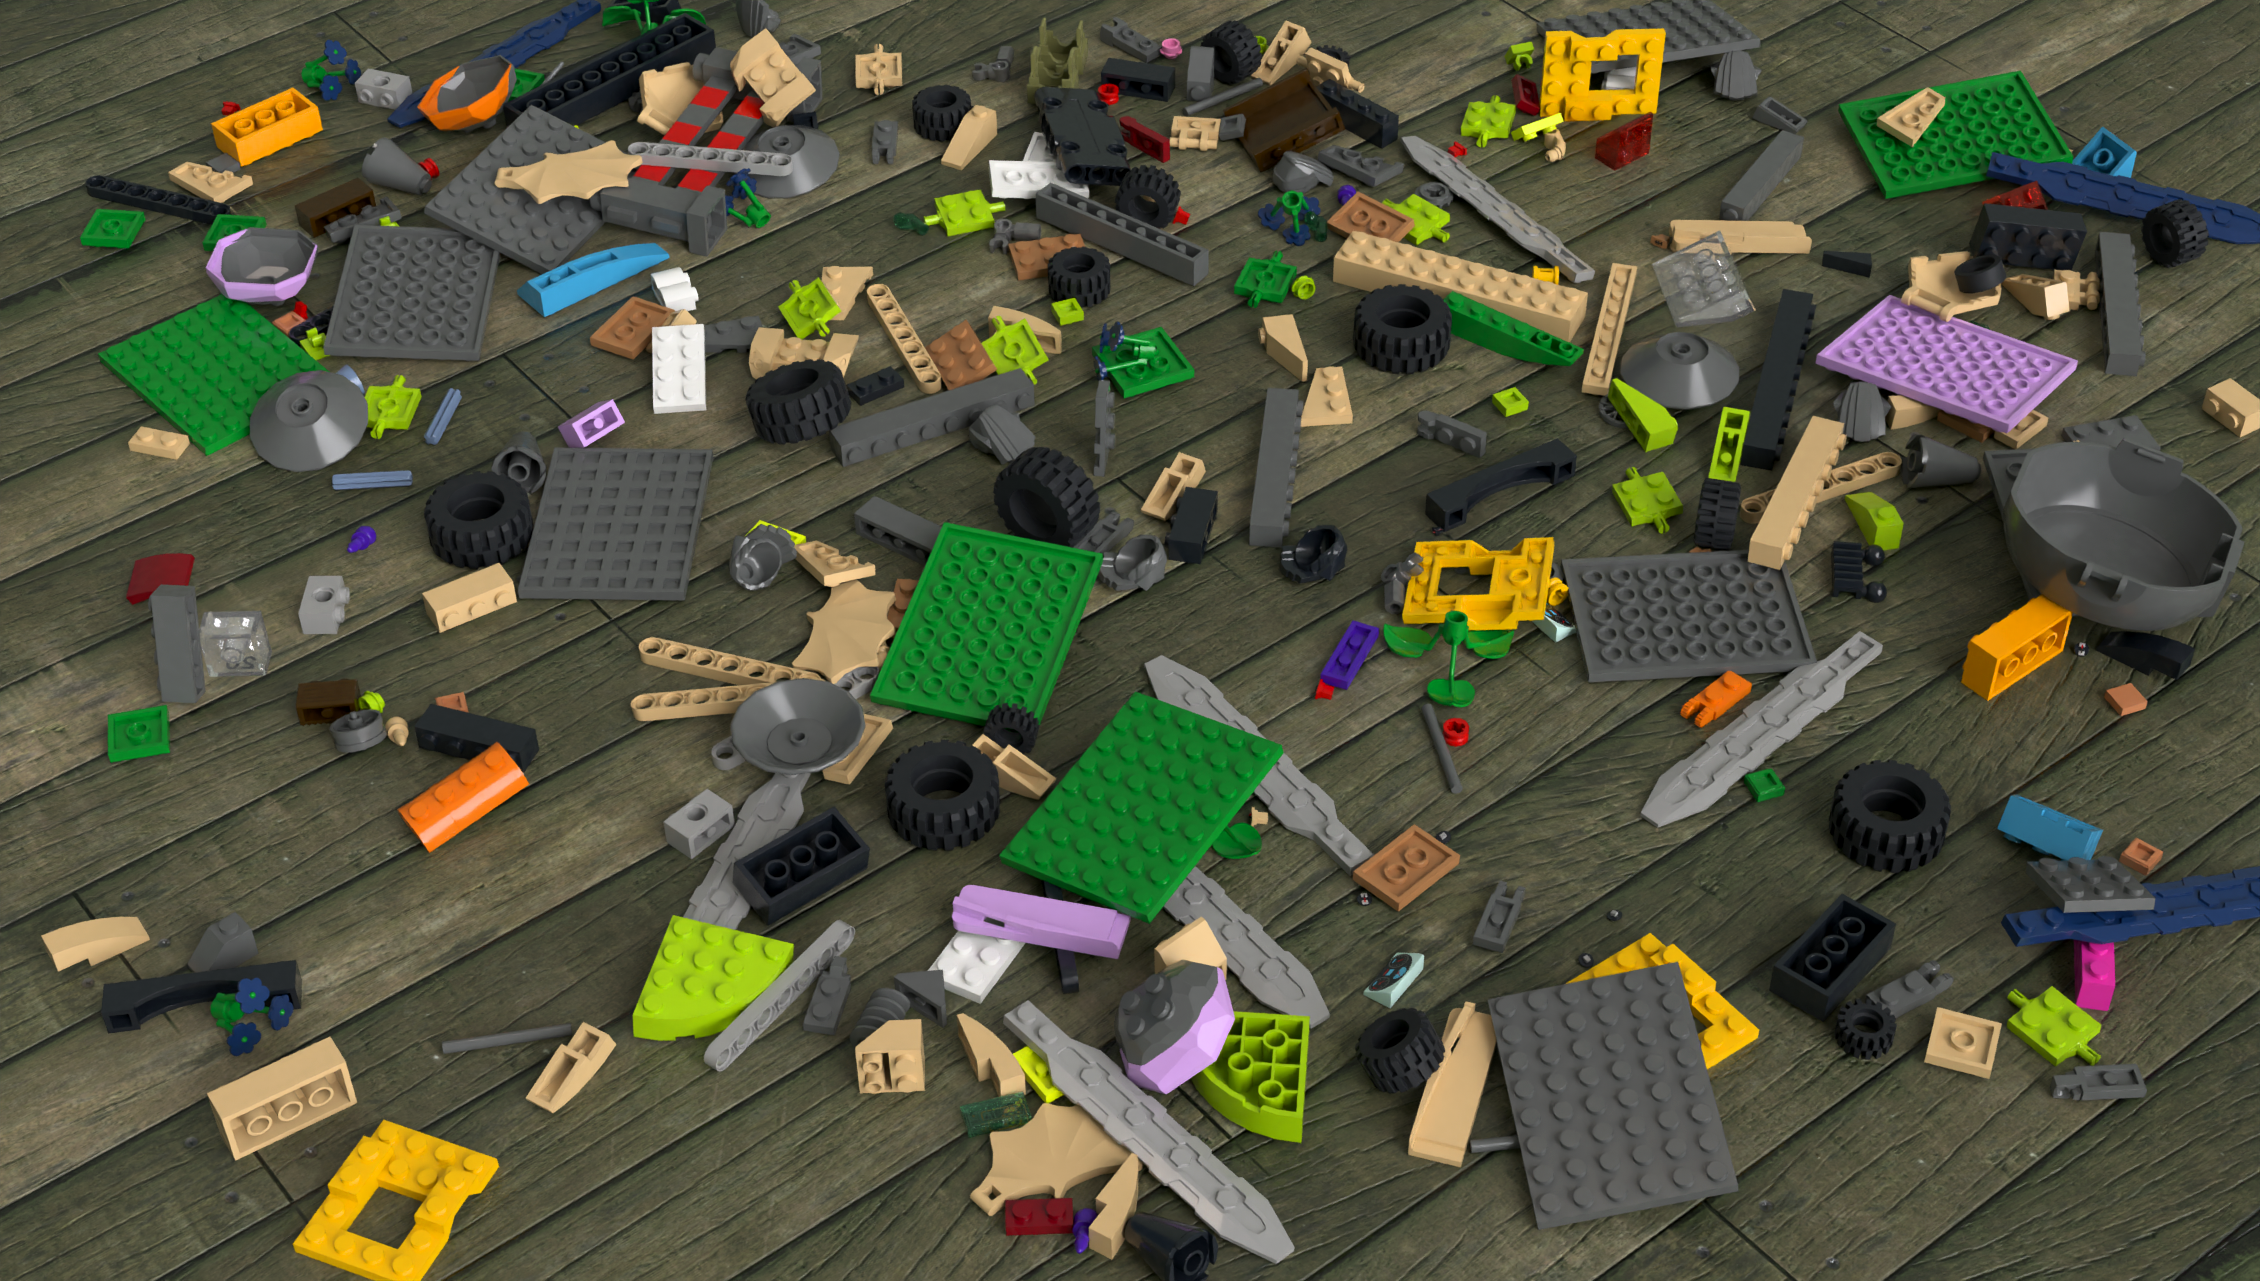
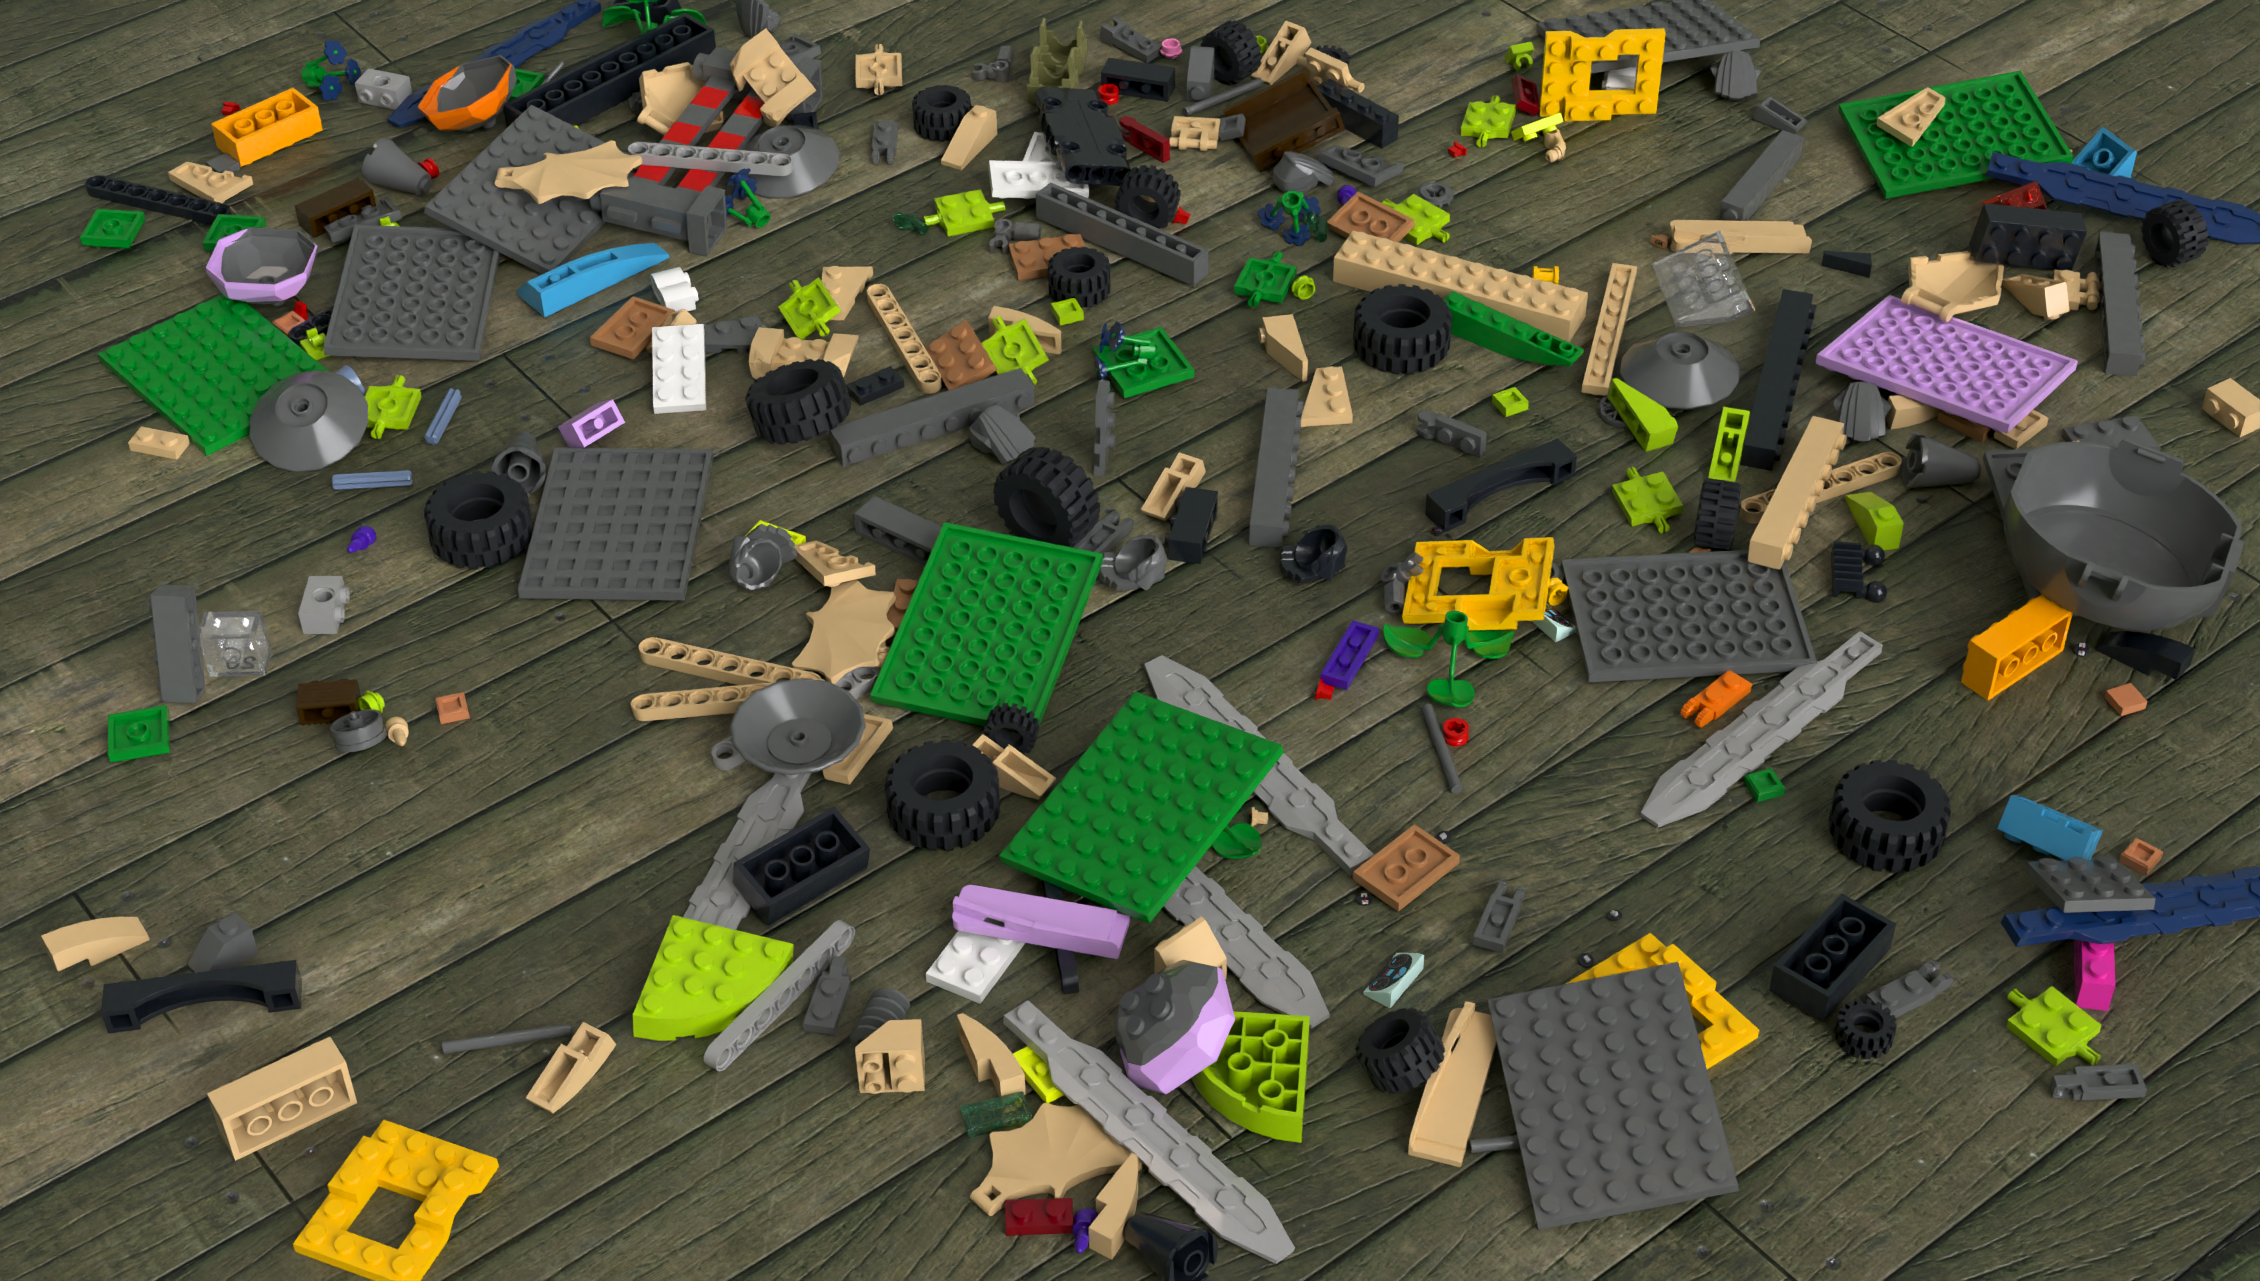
(158, 570): dark red slope -> none
(249, 999): dark blue plant -> none
(463, 797): orange container -> none
(469, 597): tan brick -> none
(470, 734): black brick -> none
(699, 823): light grey brick -> none
(925, 993): dark grey slope -> none
(1497, 208): light grey plate -> none
(1625, 142): clear red slope -> none
(1963, 1043): tan plate -> none
(1980, 274): black tyre -> none

